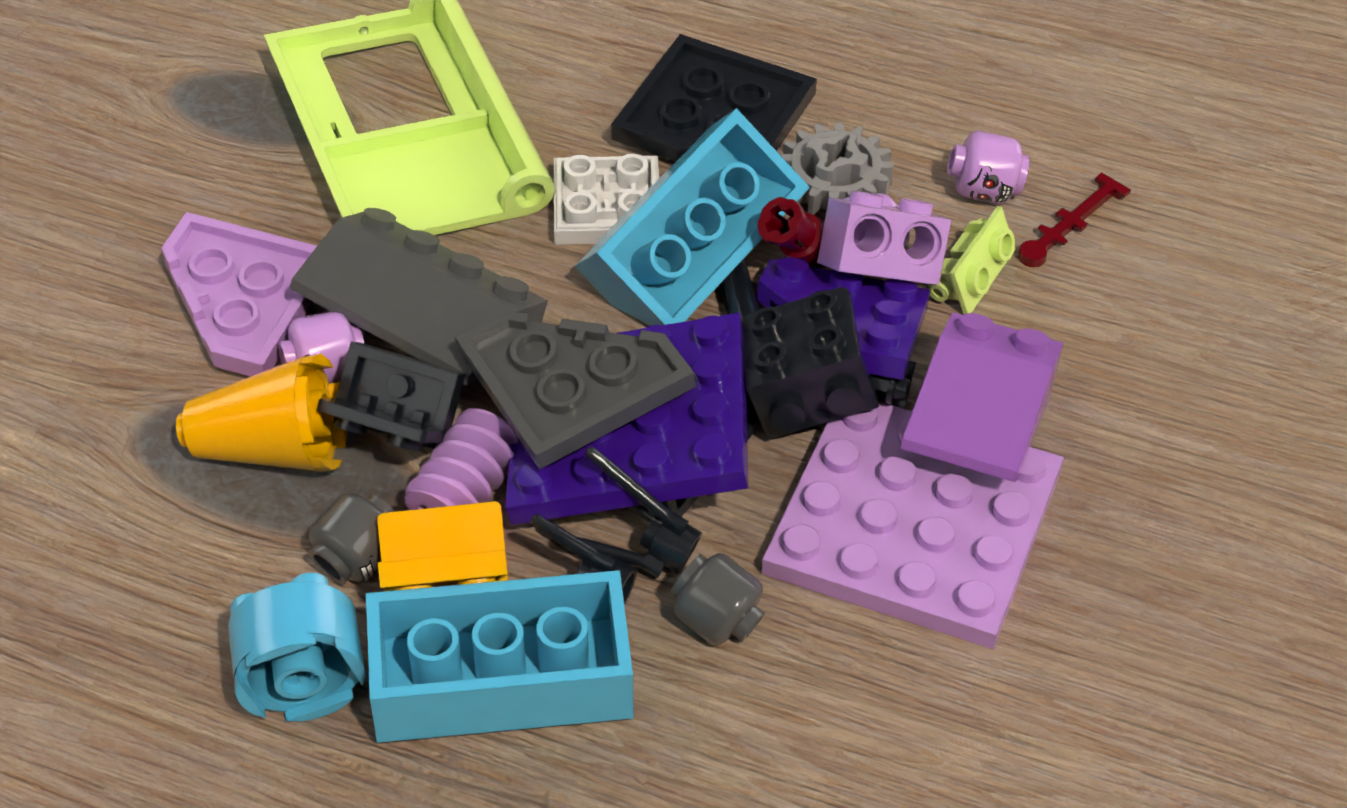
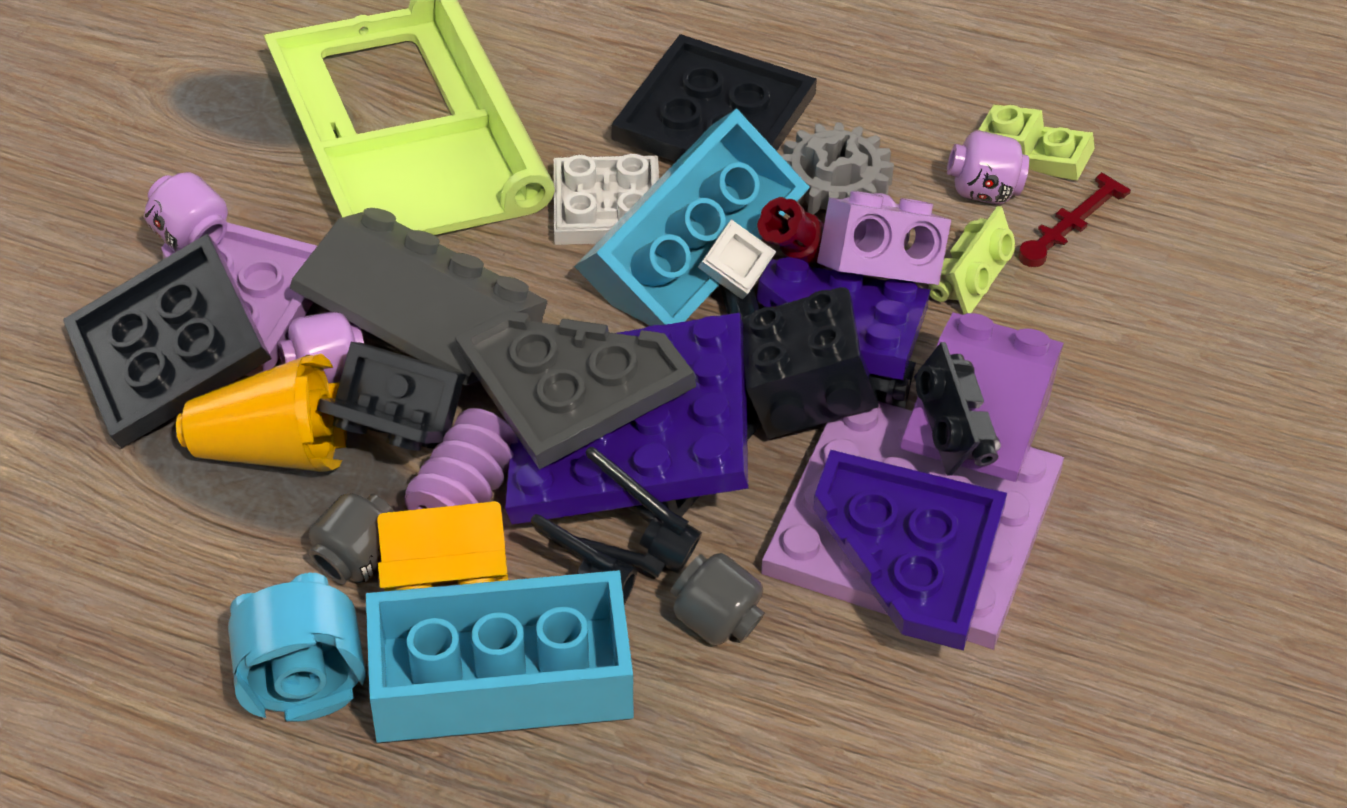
(165, 340): none -> black plate
(184, 210): none -> lavender head
(737, 259): none -> white tile
(912, 540): none -> dark purple plate
(947, 392): none -> black hinge
(1050, 150): none -> yellowish green slope

